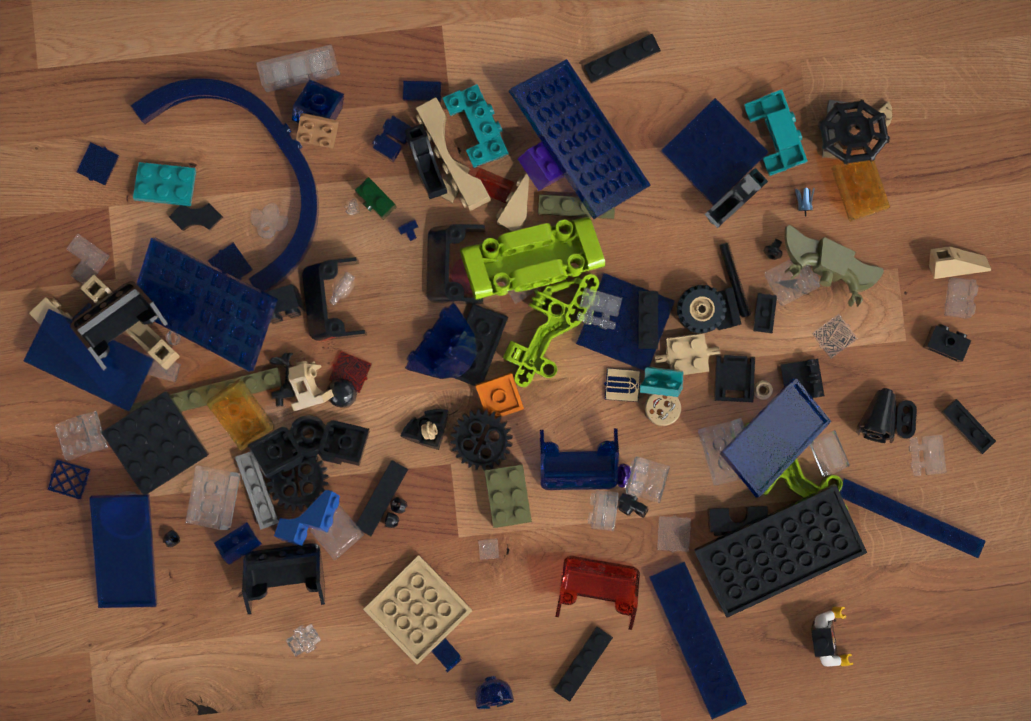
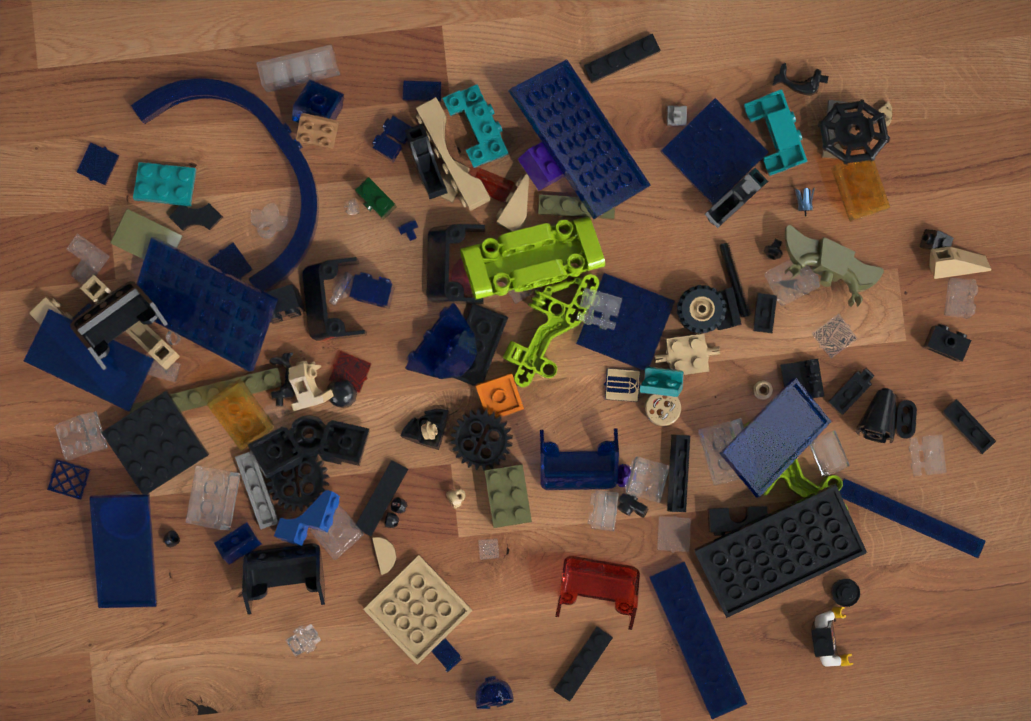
(136, 232): none -> olive slope
(372, 291): none -> clear blue brick
(385, 554): none -> tan tile
(453, 498): none -> tan tile
(648, 320): black plate -> none
(676, 115): none -> light grey tile
(678, 473): none -> black plate
(734, 375): black container -> none
(806, 87): none -> black animal
(845, 592): none -> black plate
(851, 391): none -> black hinge
(935, 239): none -> black bracket

